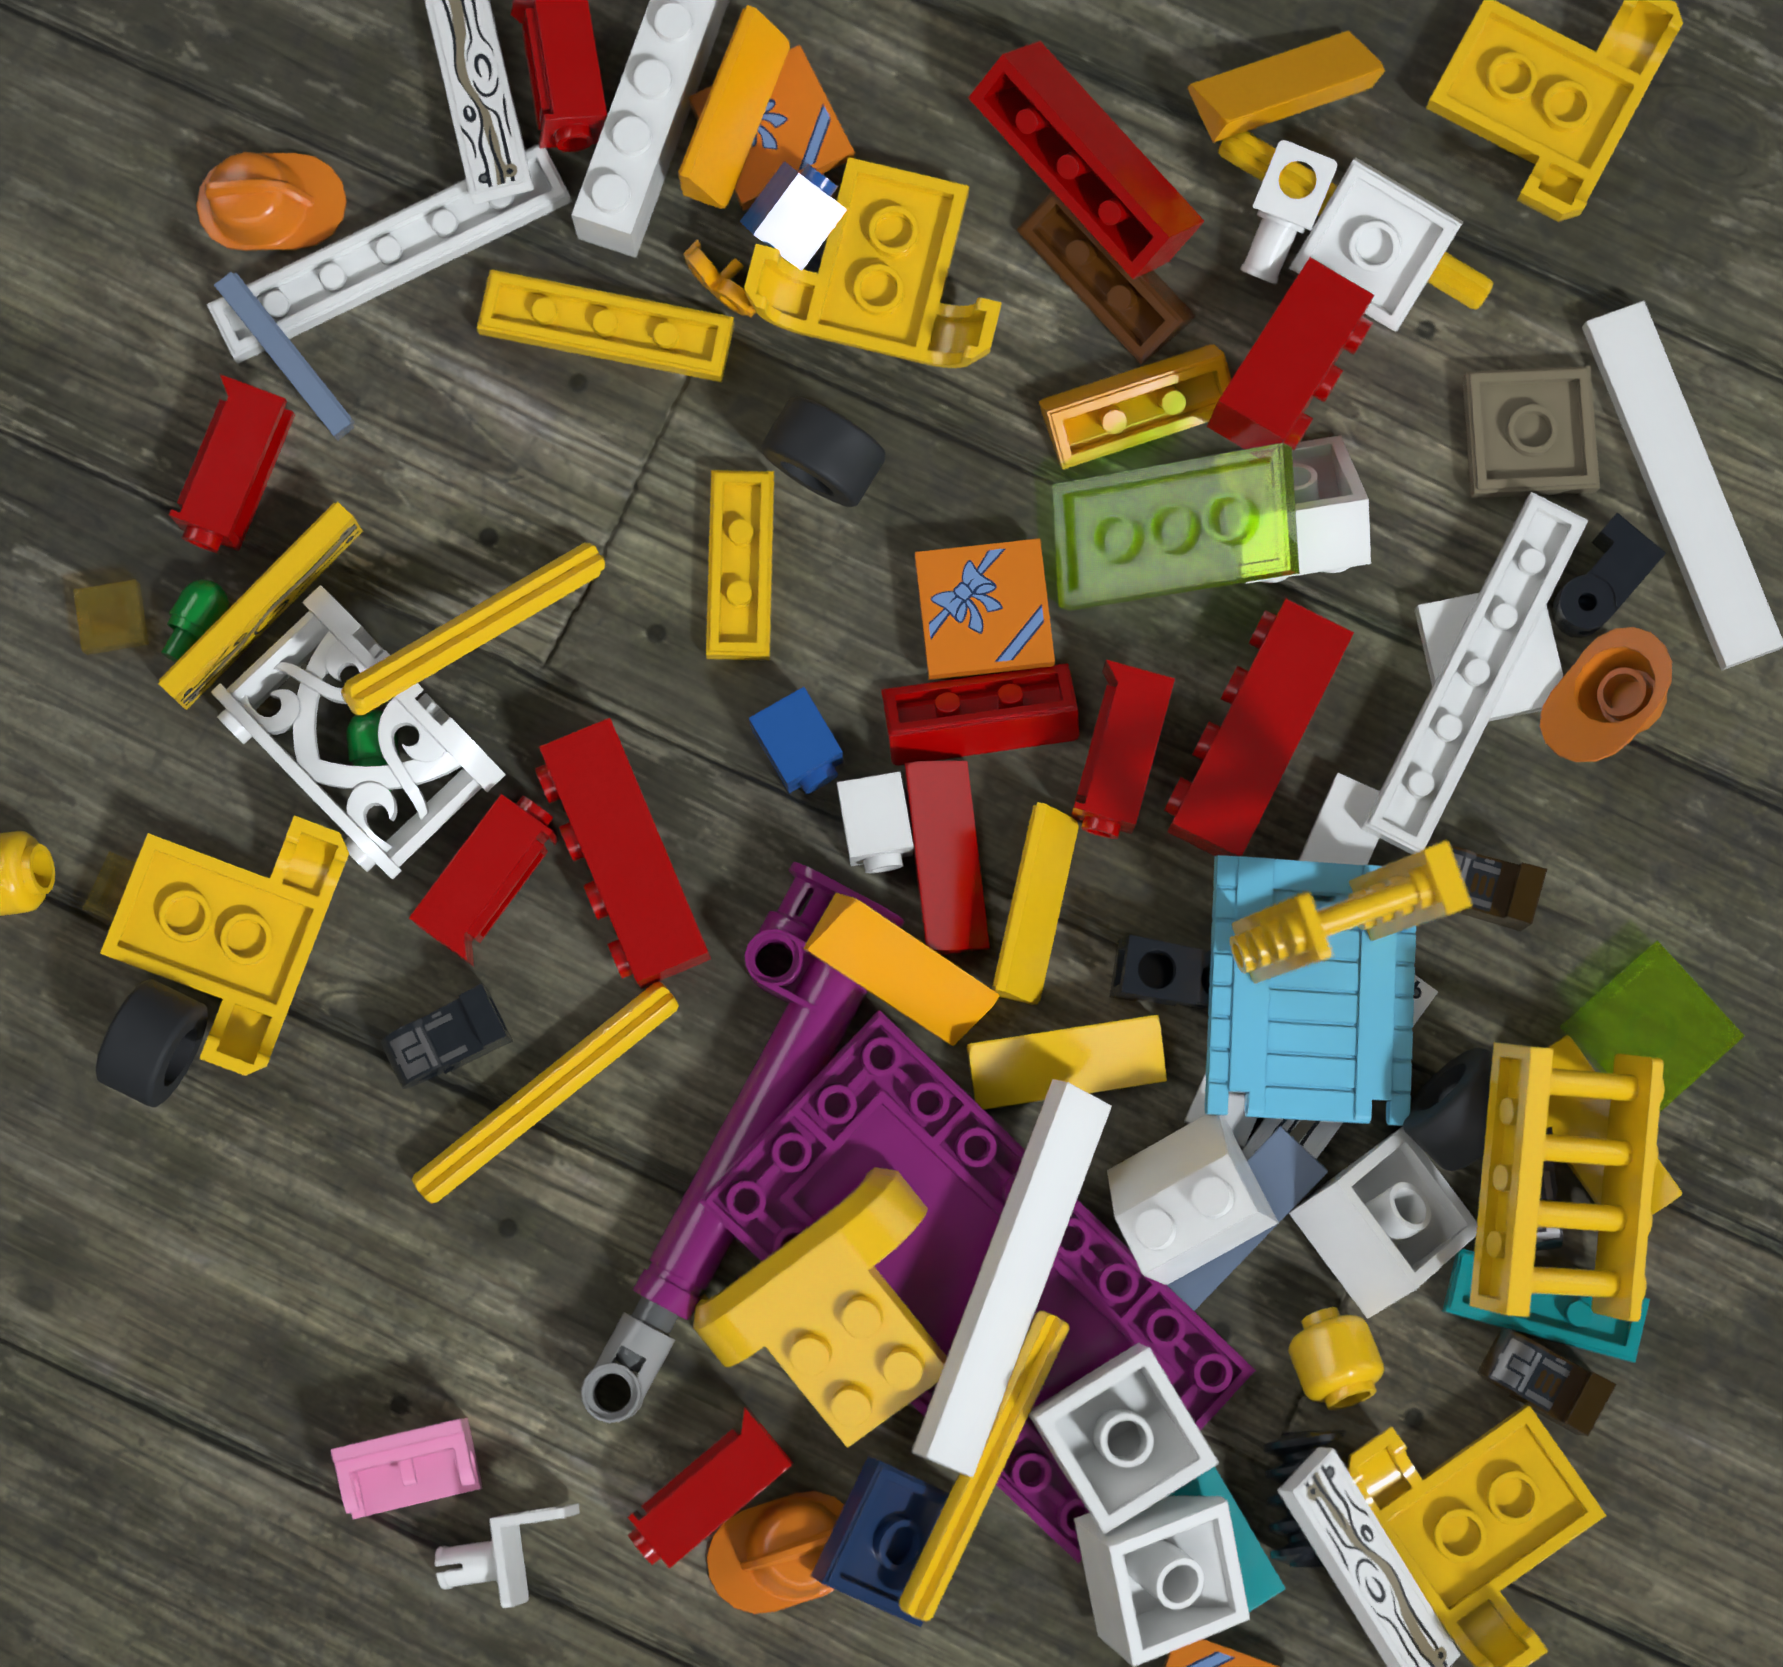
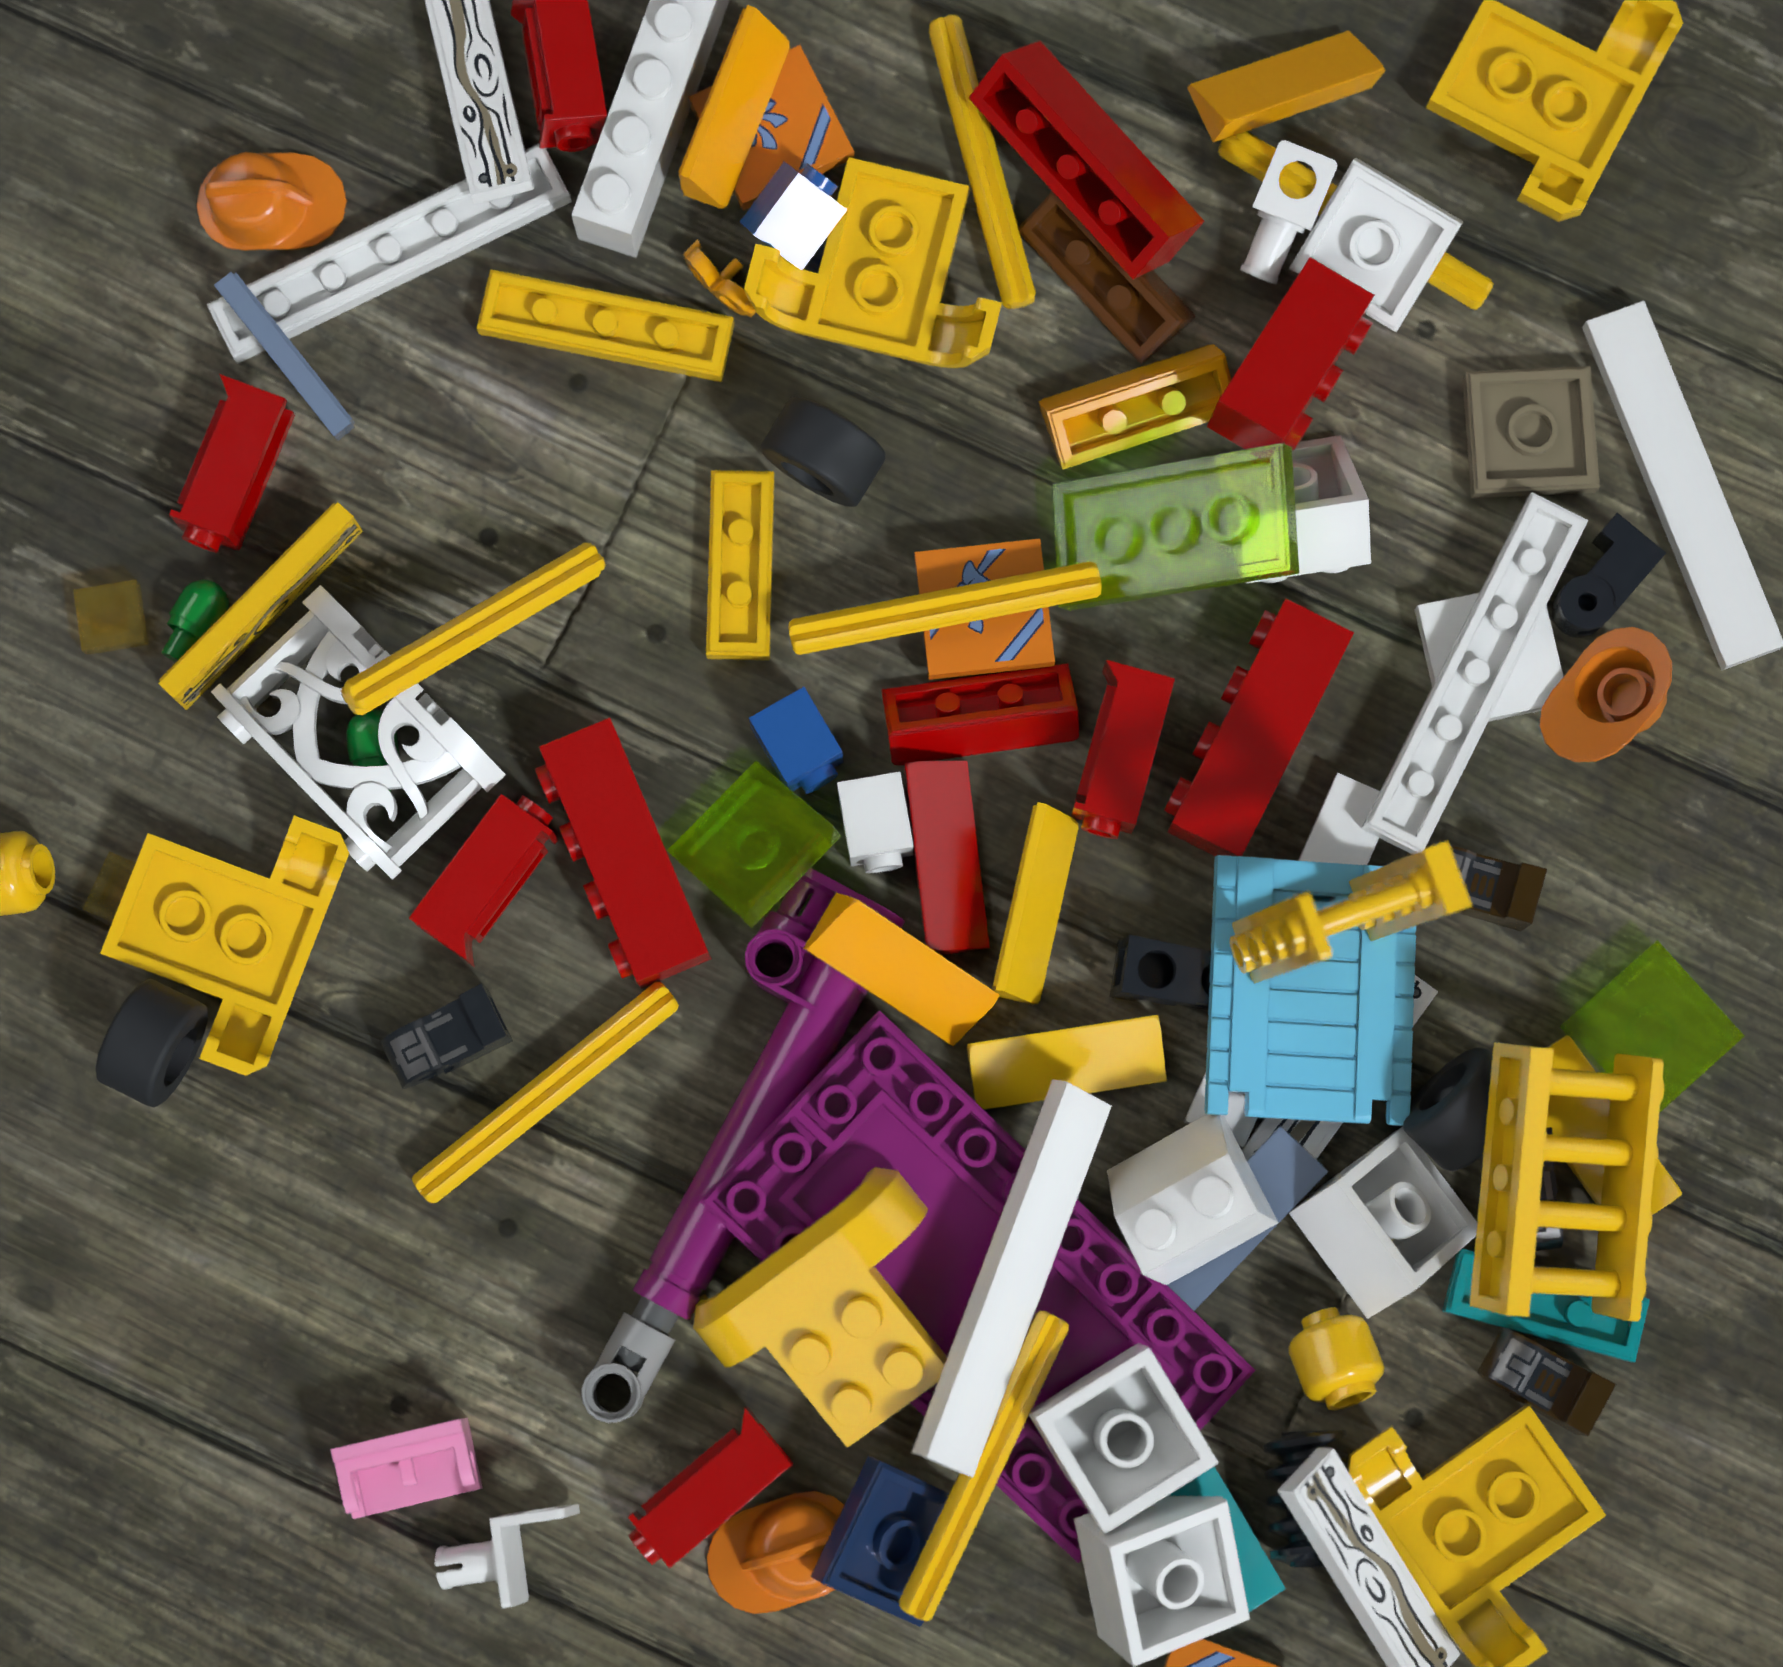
(754, 843): none -> clear neon green tile
(945, 608): none -> yellow axle
(982, 164): none -> yellow axle

